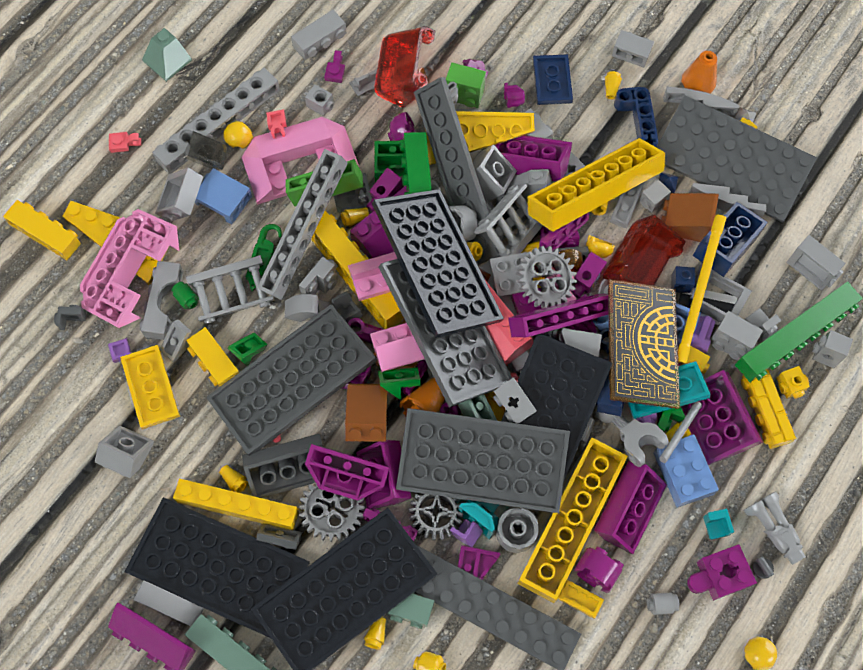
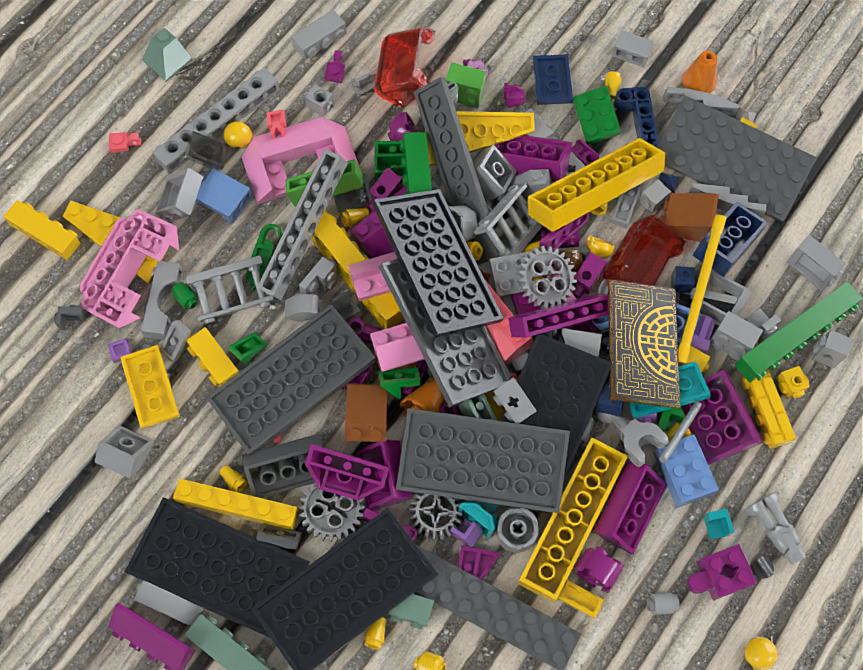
(584, 152): none -> magenta piece
(596, 115): none -> green plate

